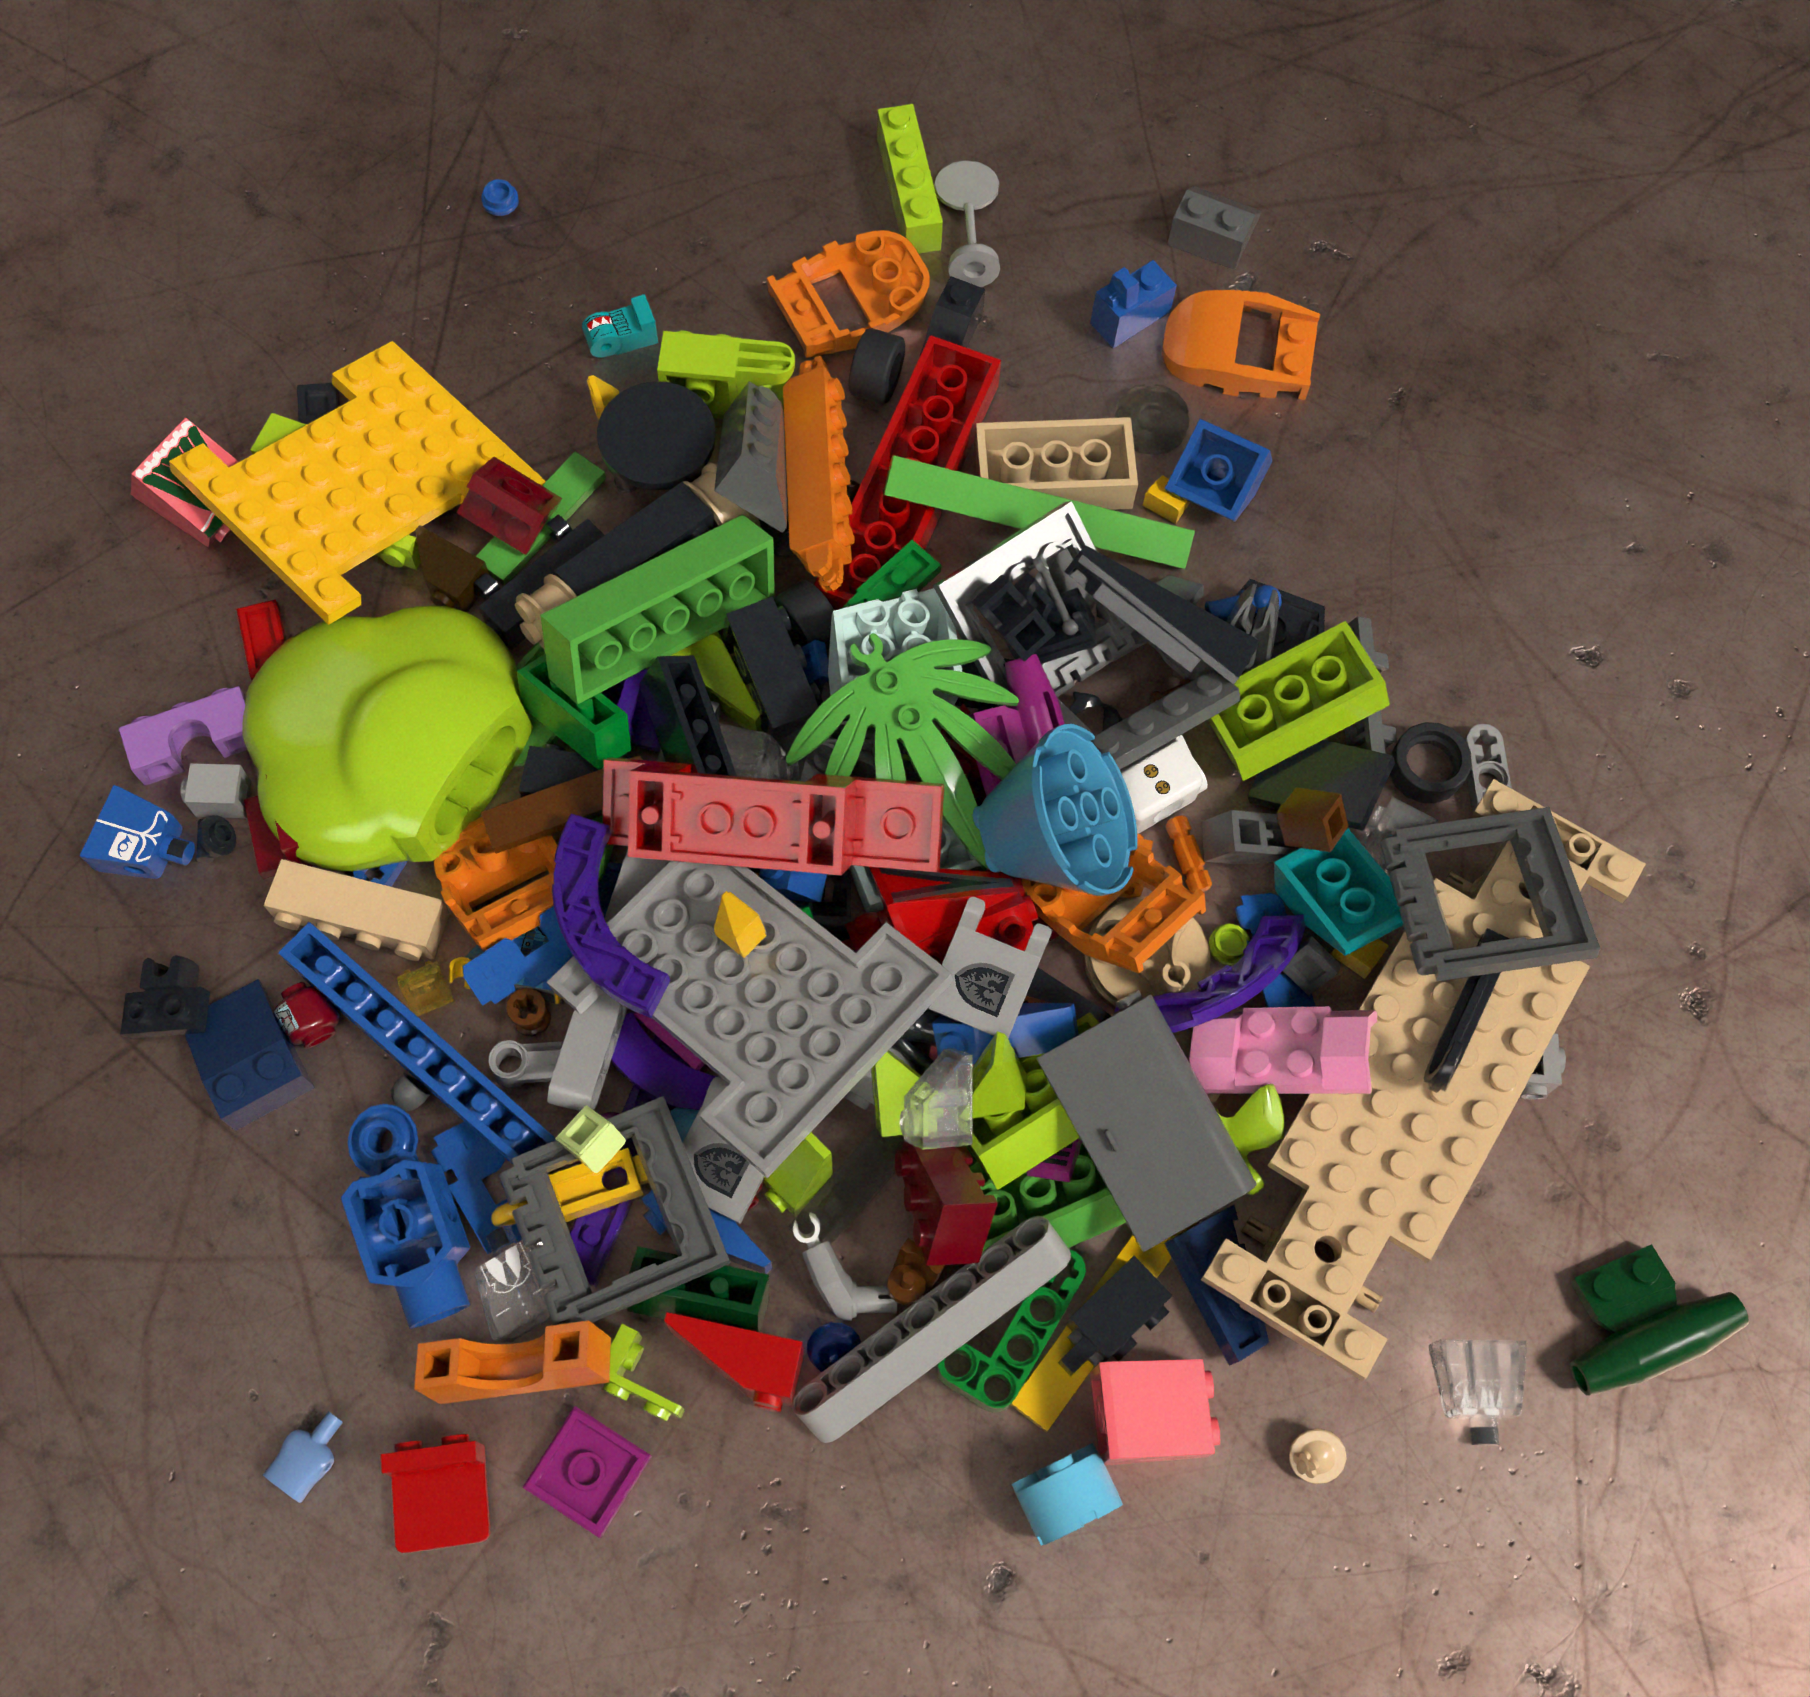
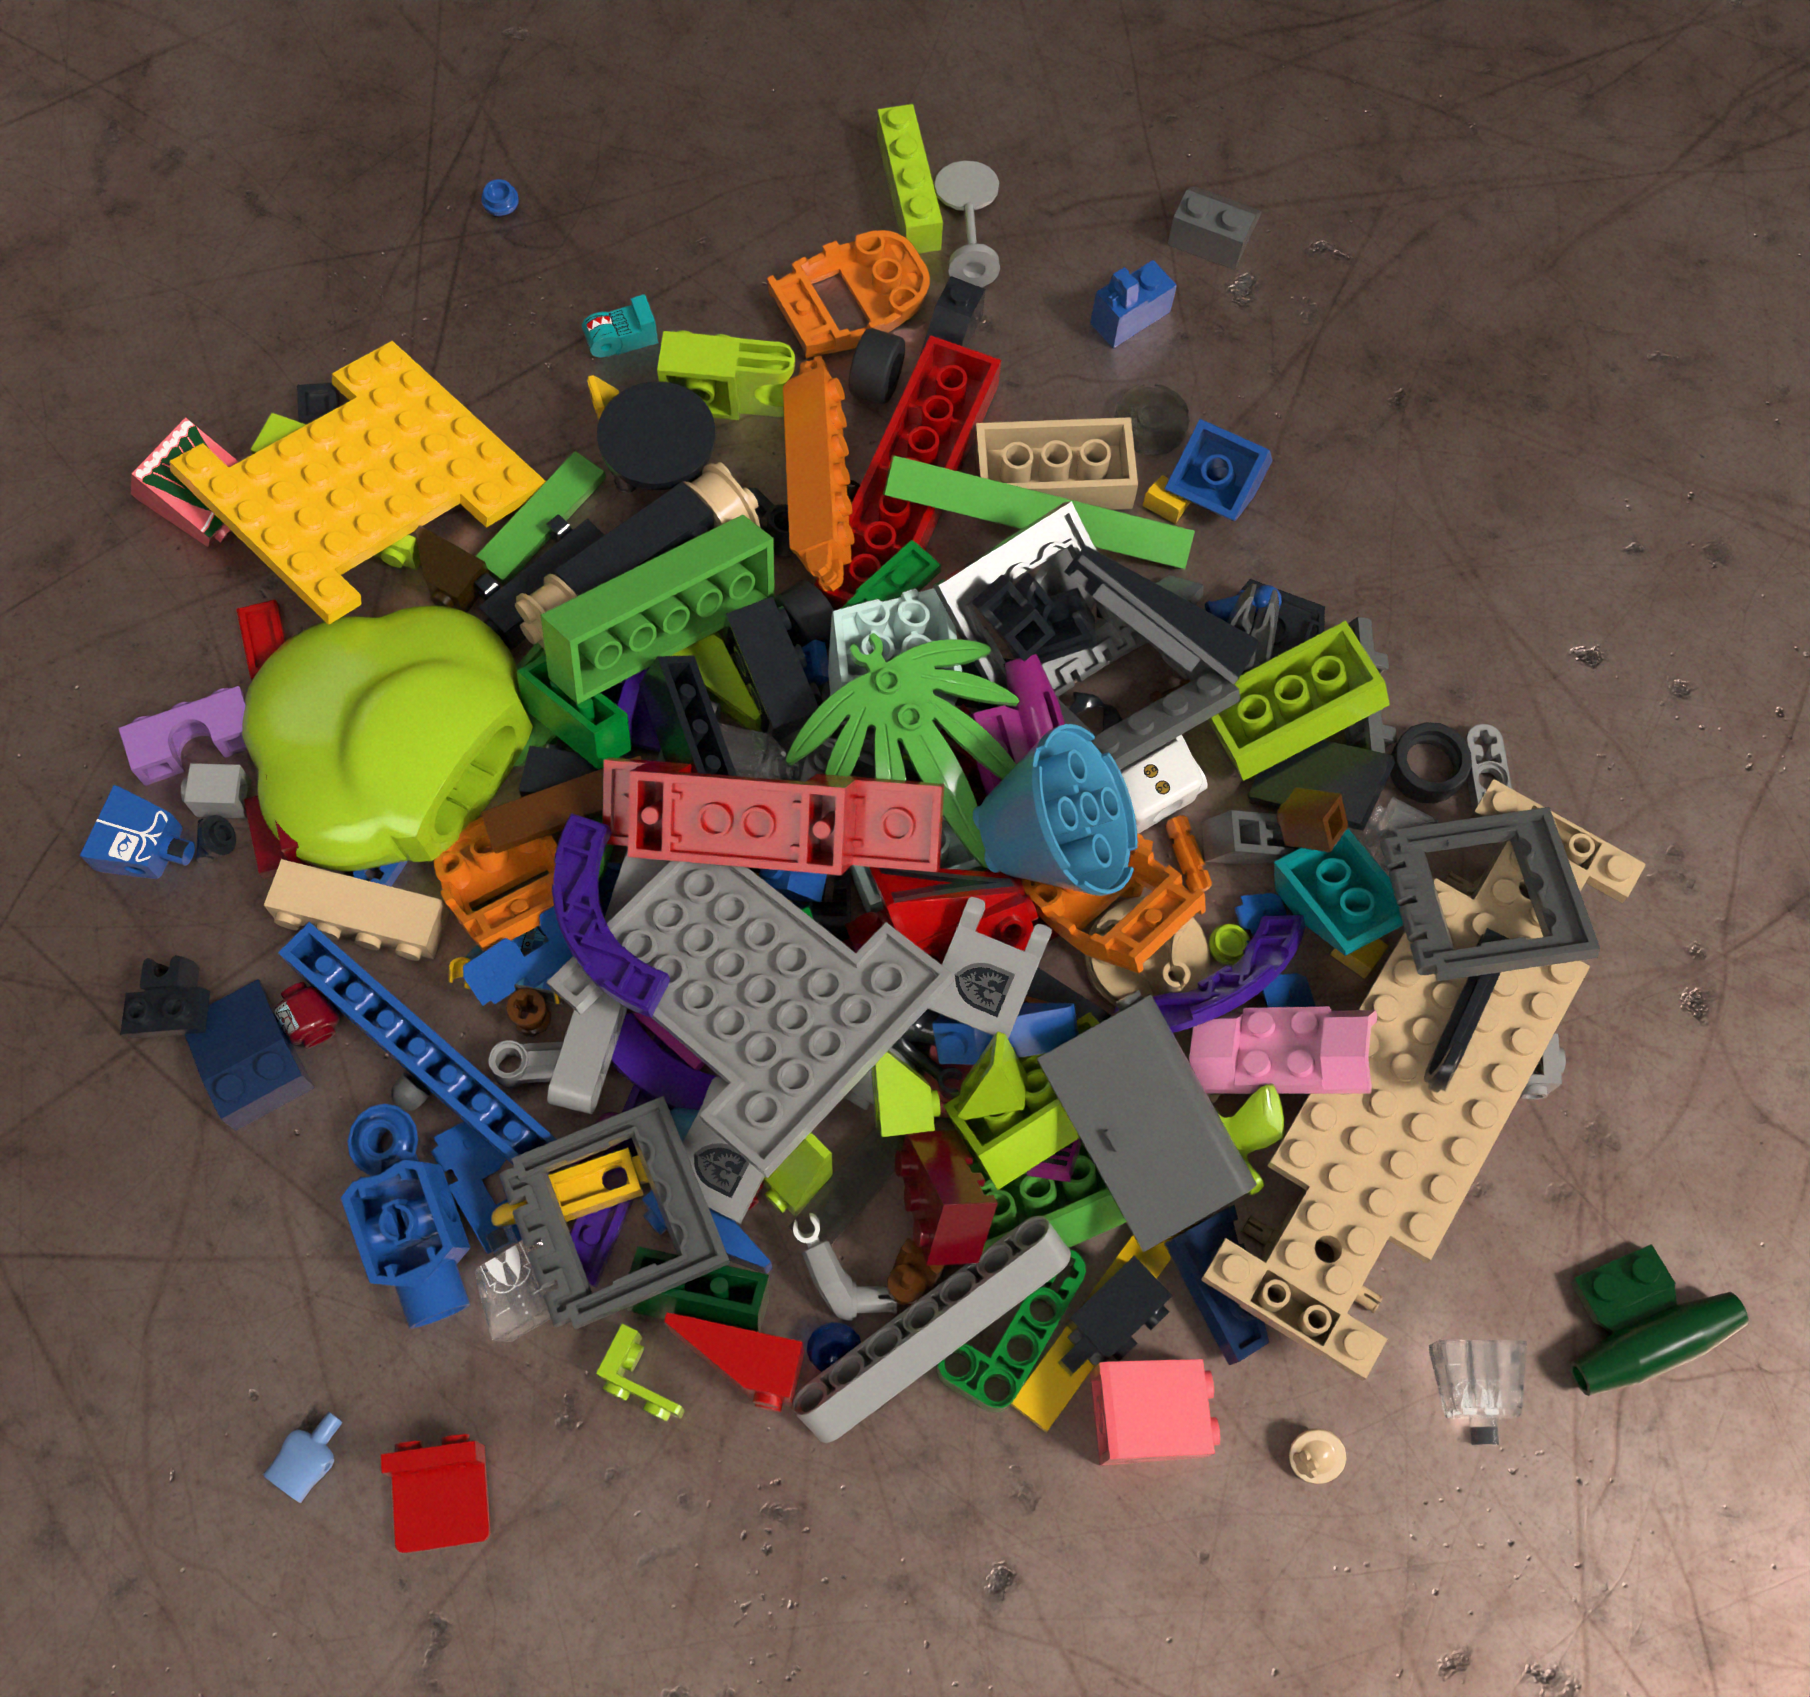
(425, 988): clear yellow tile -> none
(472, 1370): orange arch -> none
(508, 504): dark red bracket -> none
(587, 1472): magenta tile -> none
(591, 1139): yellowish green slope -> none
(738, 925): yellow slope -> none
(754, 456): dark grey slope -> none
(940, 1104): clear slope -> none
(1067, 1494): medium azure brick -> none
(1069, 625): dark grey hinge -> none
(1204, 340): orange slope -> none
(1312, 966): dark grey tile -> none

